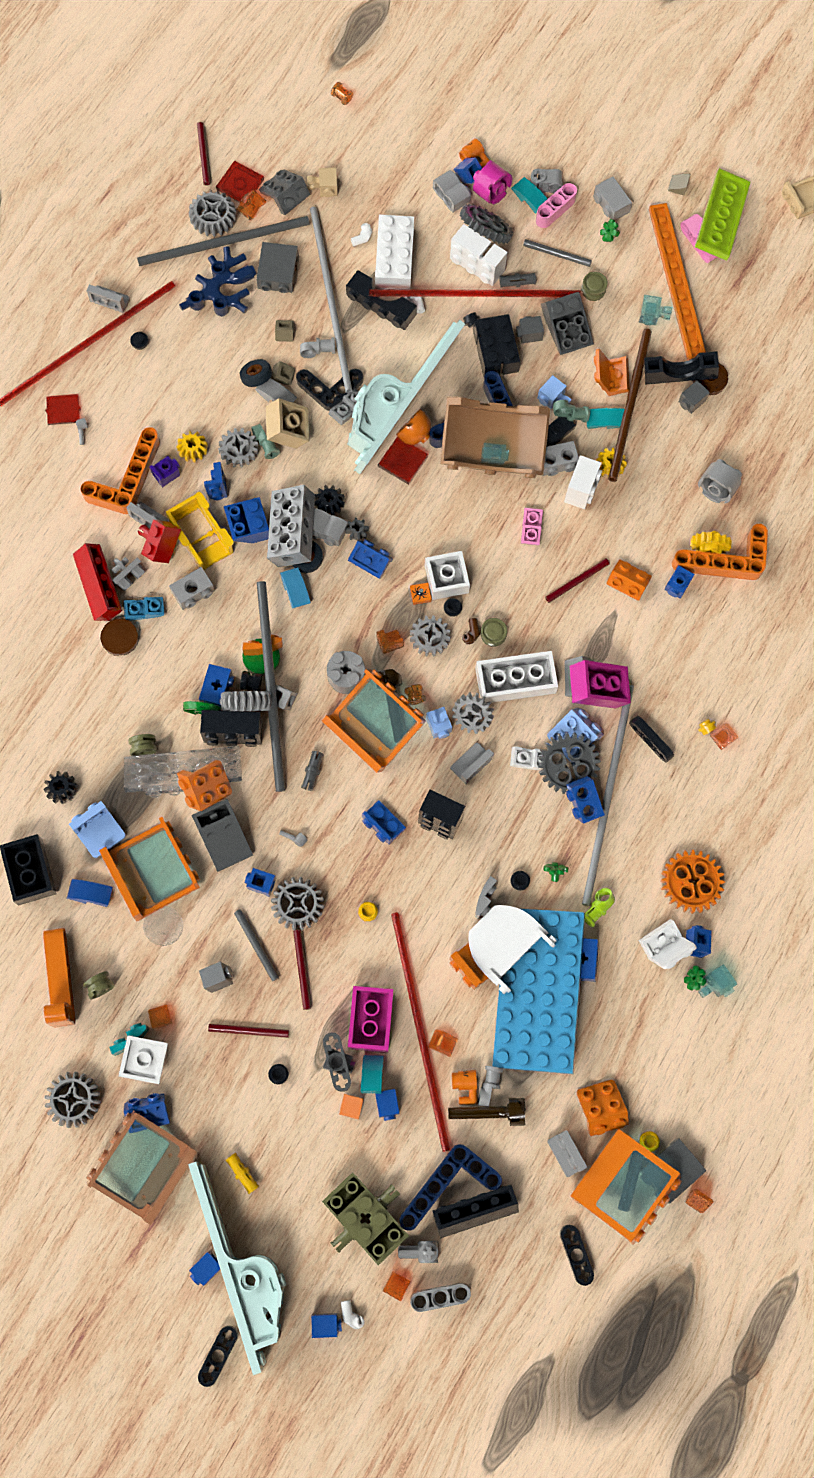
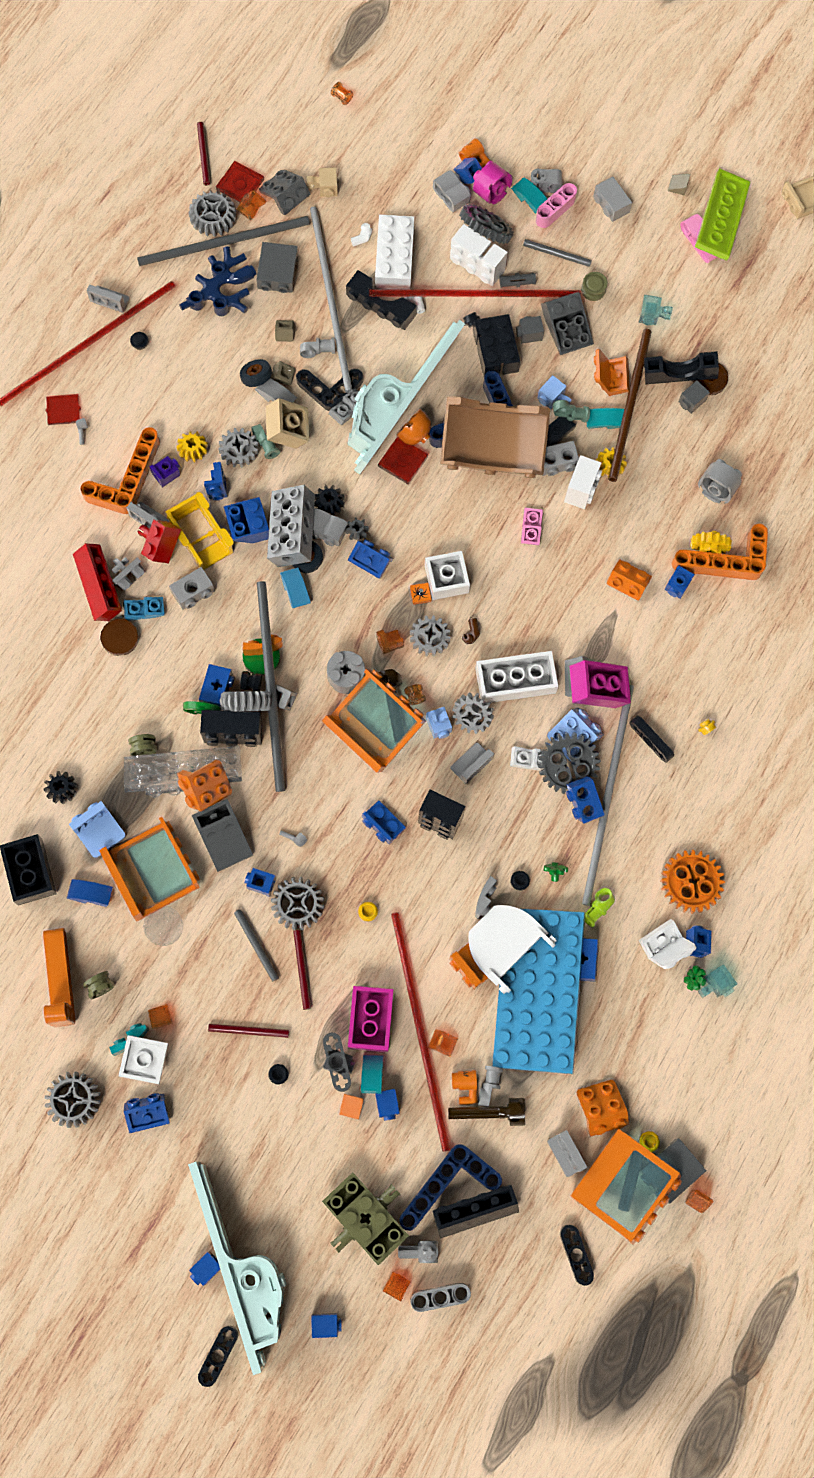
(141, 1166): clear light blue panel -> none
(216, 977): brick -> none
(242, 1173): yellow pin -> none
(312, 770): dark grey pin -> none
(349, 1317): white arm -> none
(452, 607): black plate -> none
(493, 632): olive wheel -> none
(494, 453): clear light blue brick -> none
(577, 580): dark red piece -> none
(609, 231): green plant -> none
(676, 280): orange plate -> none
(724, 736): clear orange slope -> none

